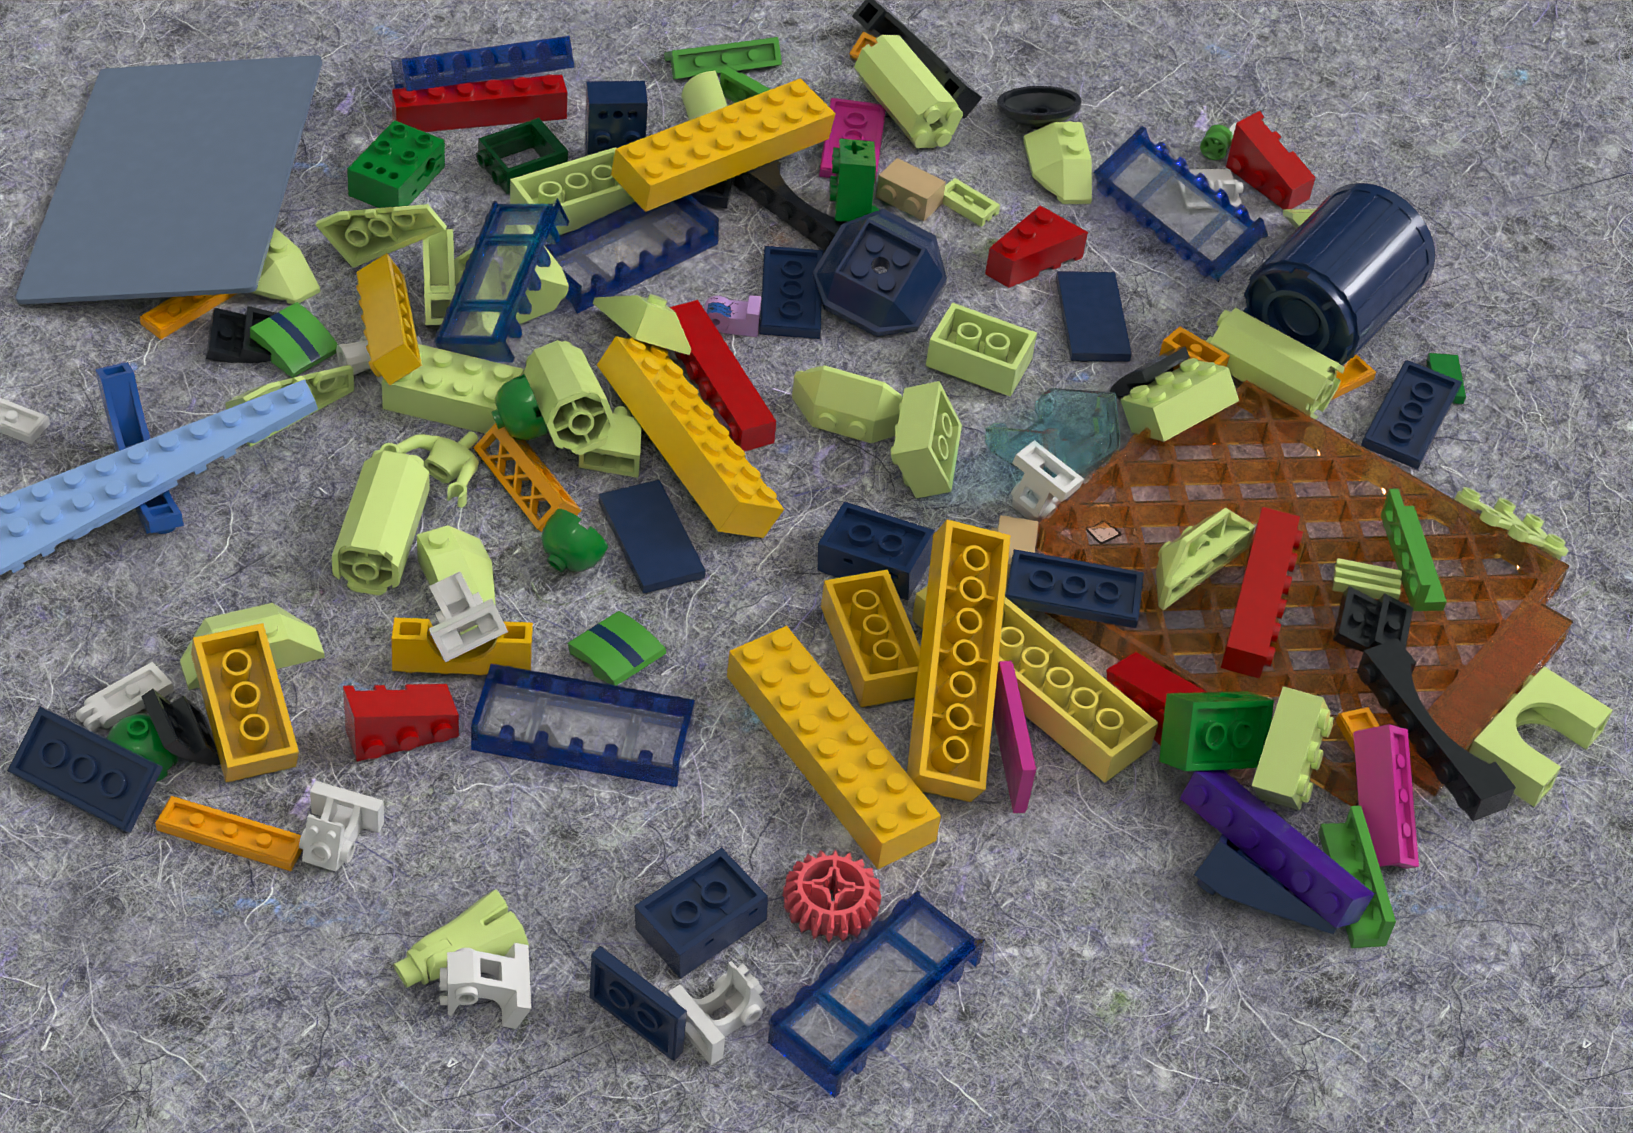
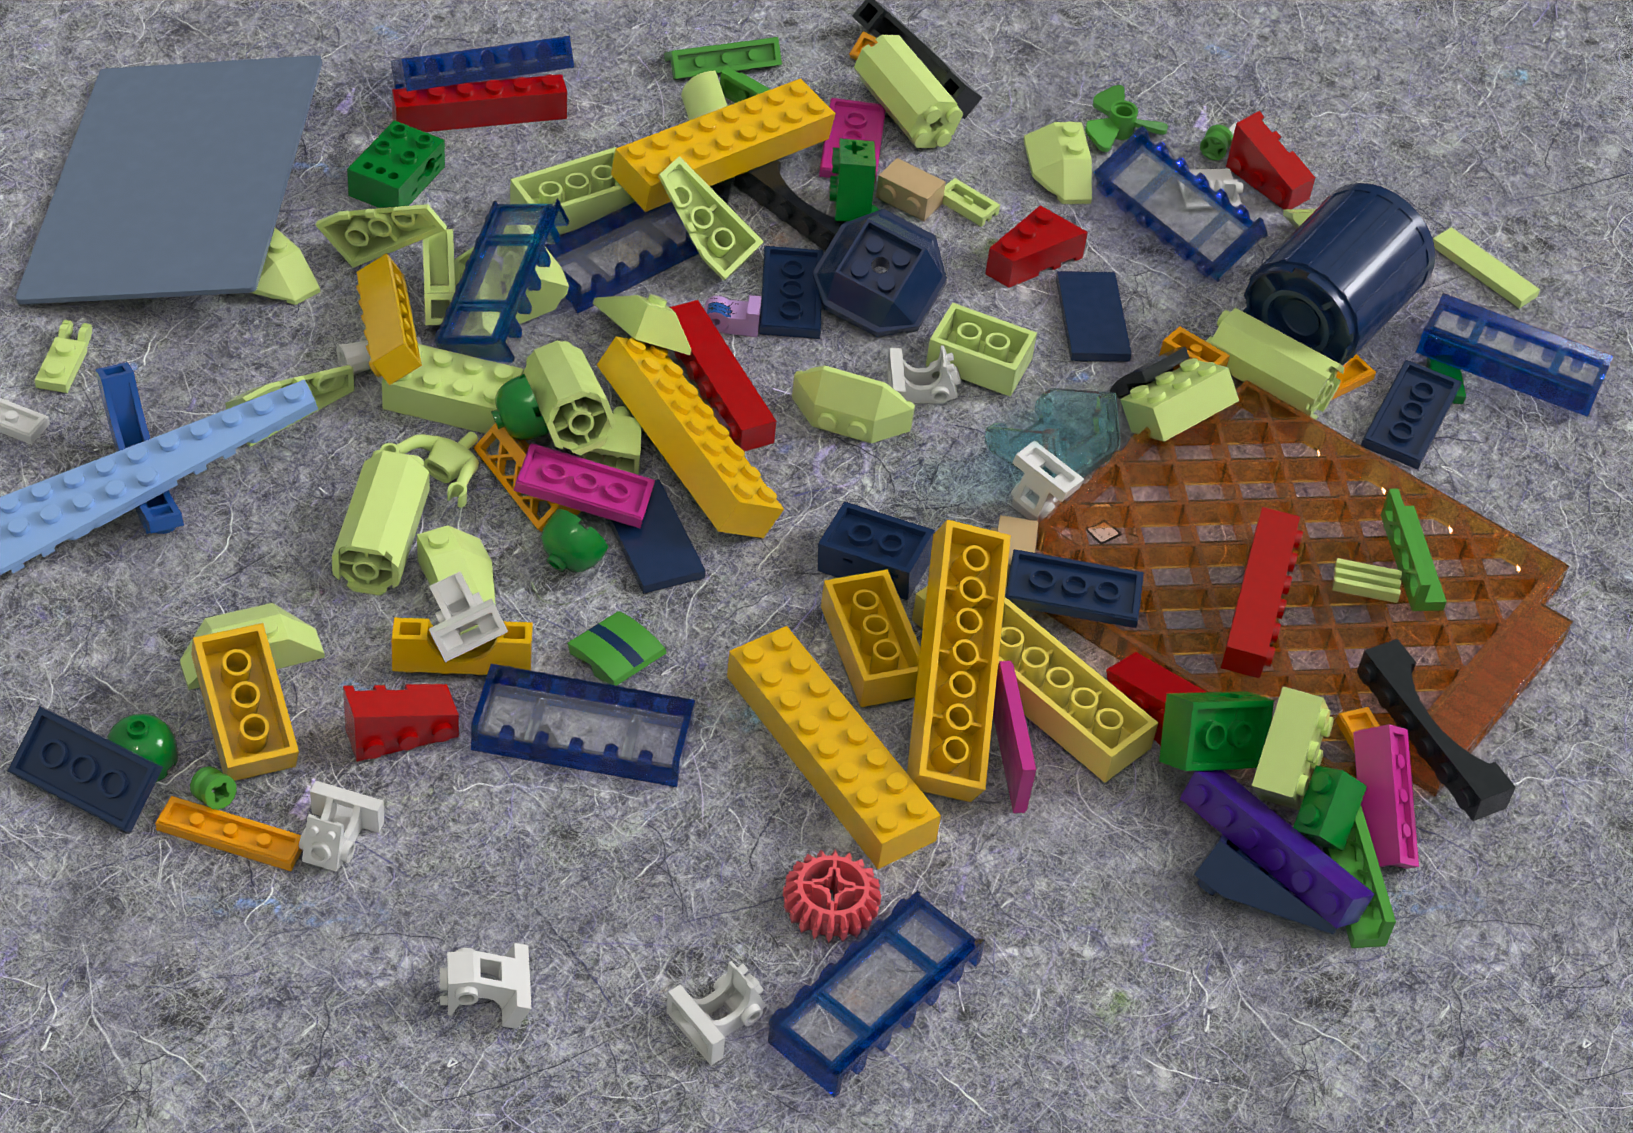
(64, 358): none -> yellowish green hinge
(123, 697): white hinge -> none
(178, 312): light orange tile -> none
(182, 728): black slope -> none
(211, 779): none -> bright green wheel
(230, 336): black slope -> none
(294, 339): bright green slope -> none
(482, 927): yellowish green piece -> none
(516, 139): dark green window -> none
(584, 485): none -> dark pink tile
(614, 114): dark blue piece -> none
(637, 1003): dark blue tile -> none
(701, 912): dark blue piece -> none
(714, 227): none -> yellowish green wedge
(923, 385): none -> white tile
(926, 440): yellowish green brick -> none
(1039, 105): black dish -> none
(1120, 121): none -> bright green piece
(1200, 554): yellowish green wedge -> none
(1329, 807): none -> green brick
(1371, 622): black slope -> none
(1485, 267): none -> yellowish green tile
(1502, 516): yellowish green plant -> none
(1514, 354): none -> clear blue window
(1543, 701): yellowish green arch -> none

